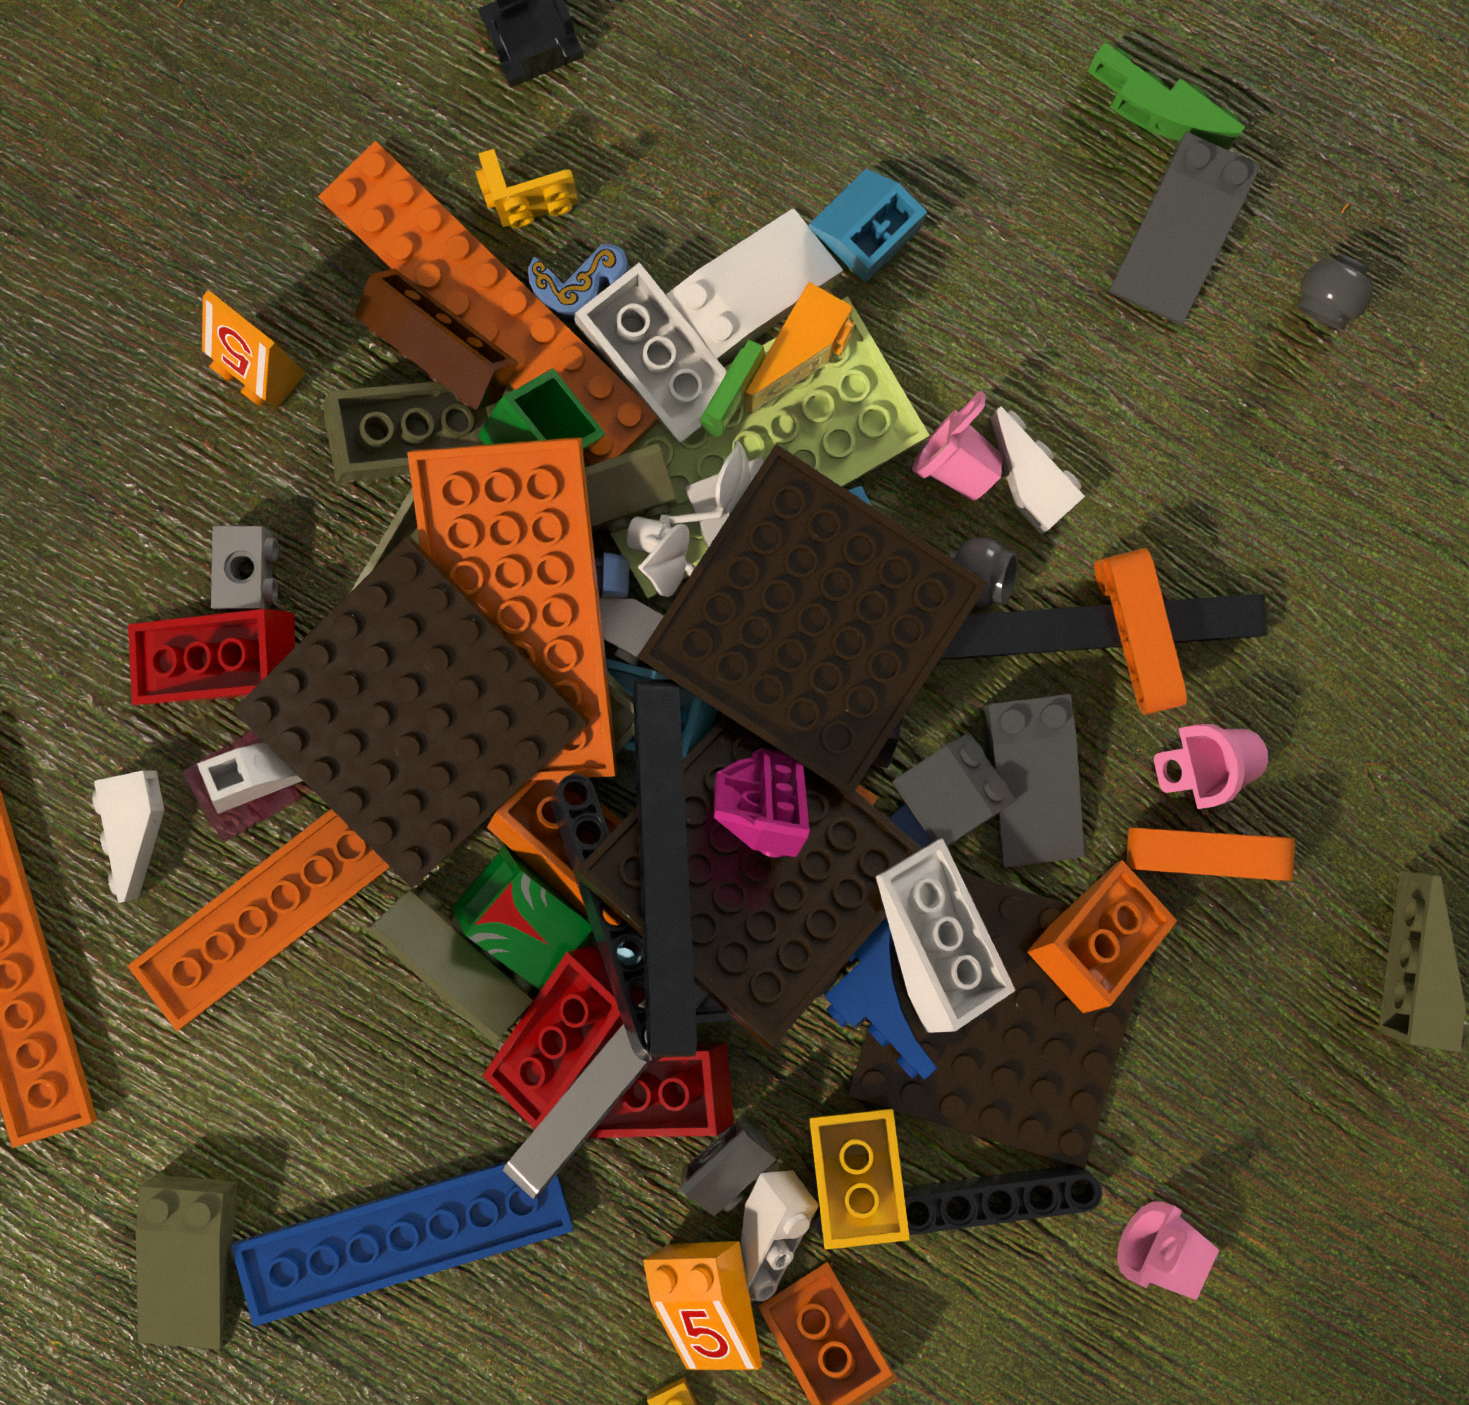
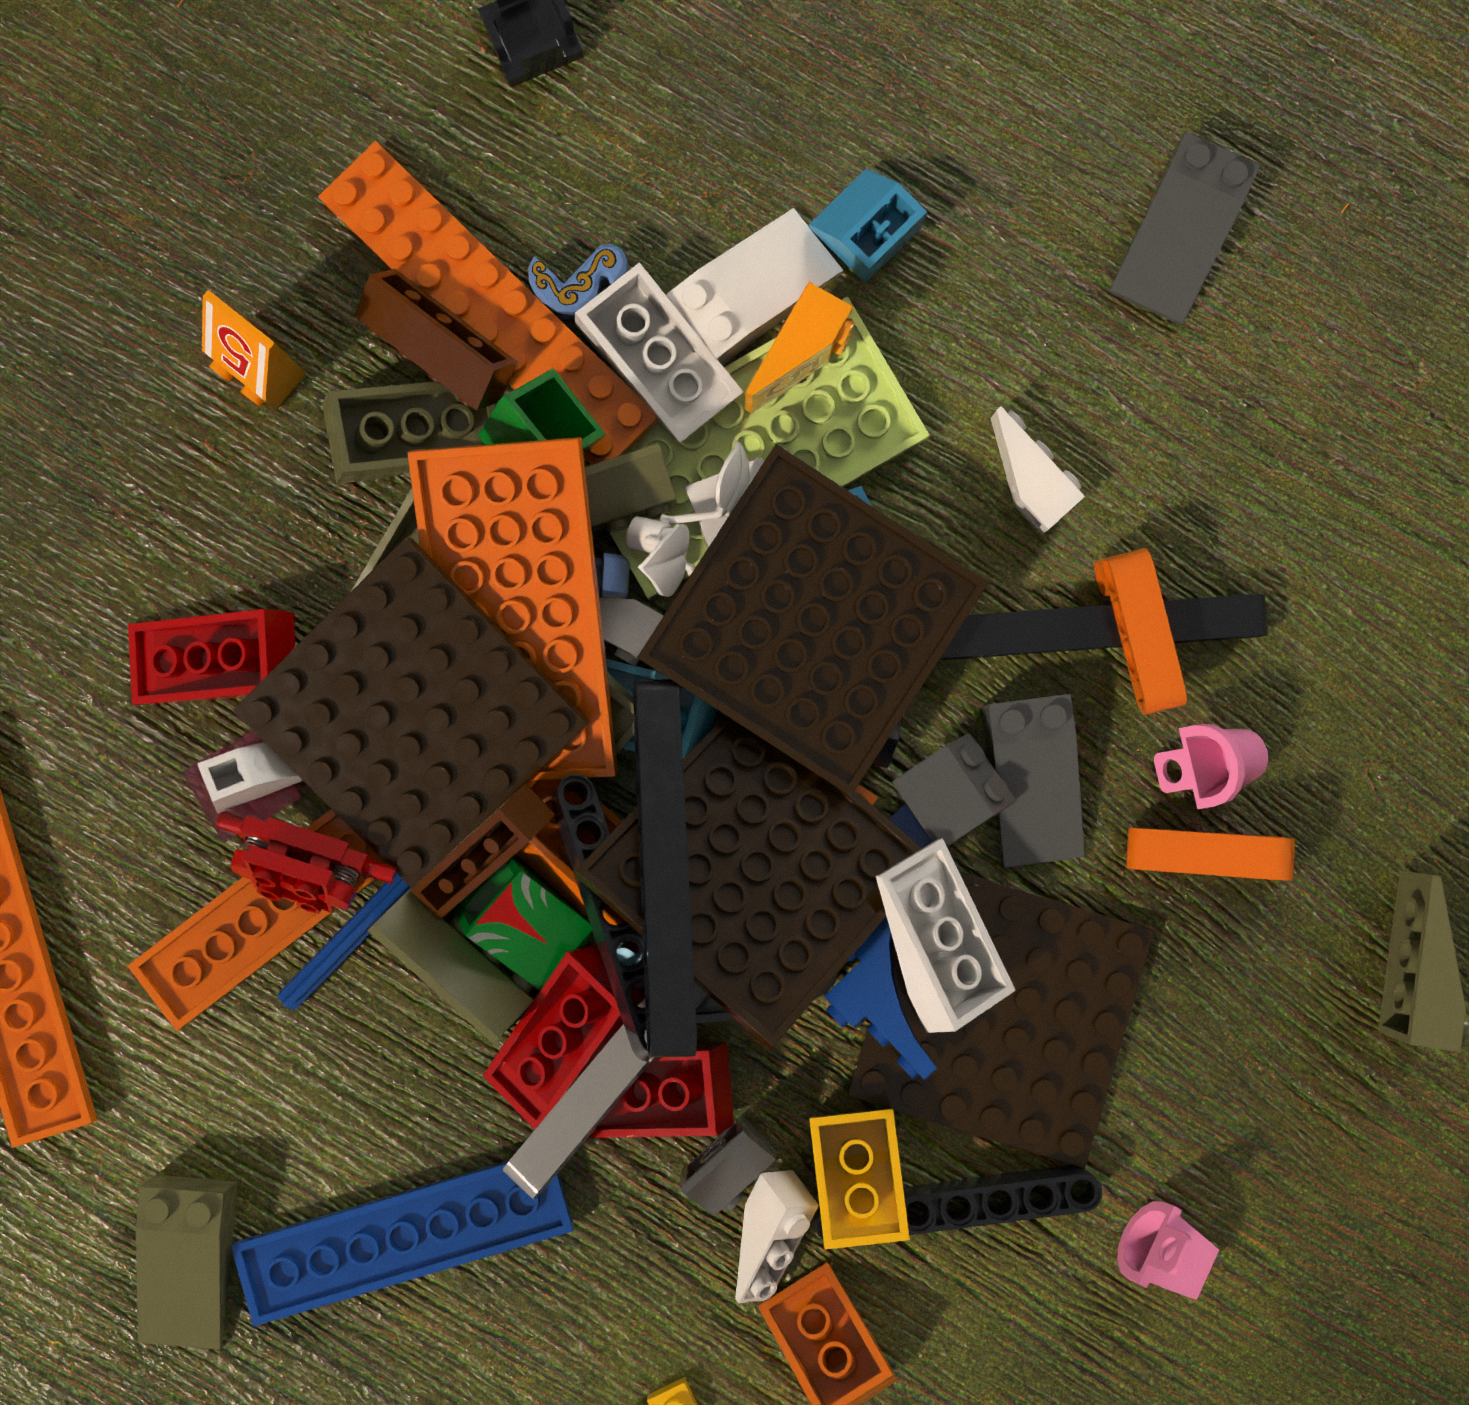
(131, 820): white slope -> none
(229, 550): light grey brick -> none
(300, 863): none -> red piece
(341, 944): none -> blue axle
(483, 851): none -> reddish brown brick
(525, 201): yellow bracket -> none
(705, 1304): light orange slope -> none
(732, 388): bright green slope -> none
(764, 802): dark pink wedge -> none
(960, 454): bright pink container -> none
(993, 564): dark grey piece -> none
(1103, 939): orange slope -> none
(1154, 107): bright green slope -> none
(1336, 291): dark grey piece -> none

